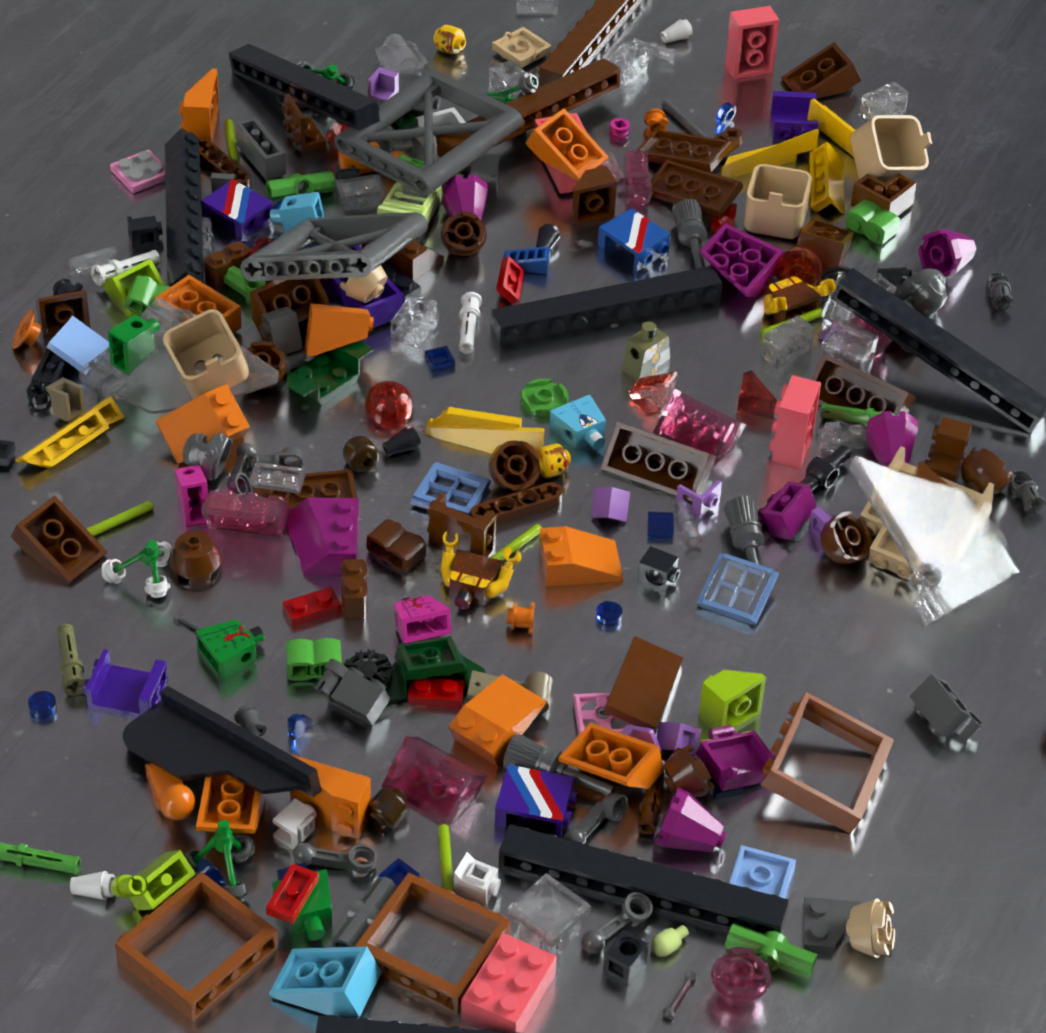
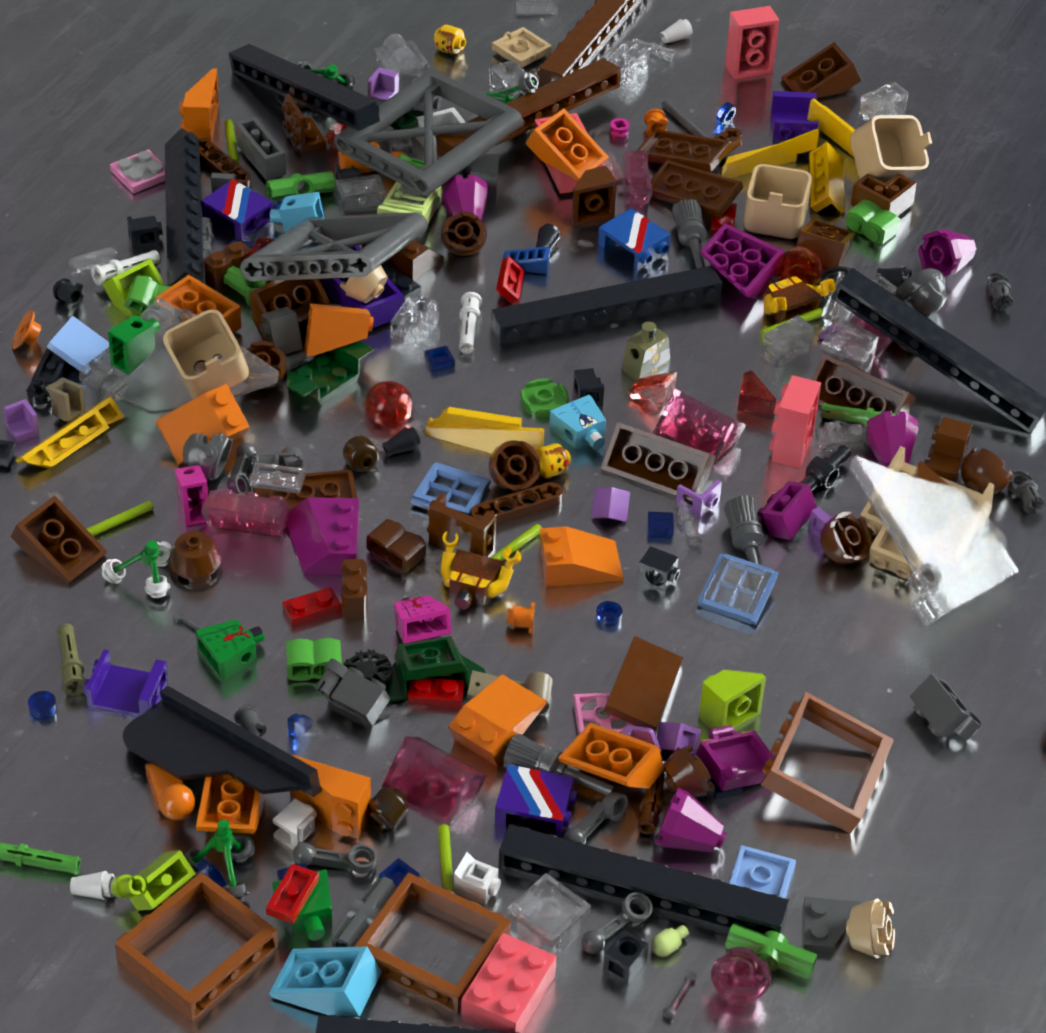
(21, 421): none -> medium lavender panel
(56, 311): reddish brown slope -> none
(586, 384): none -> black brick

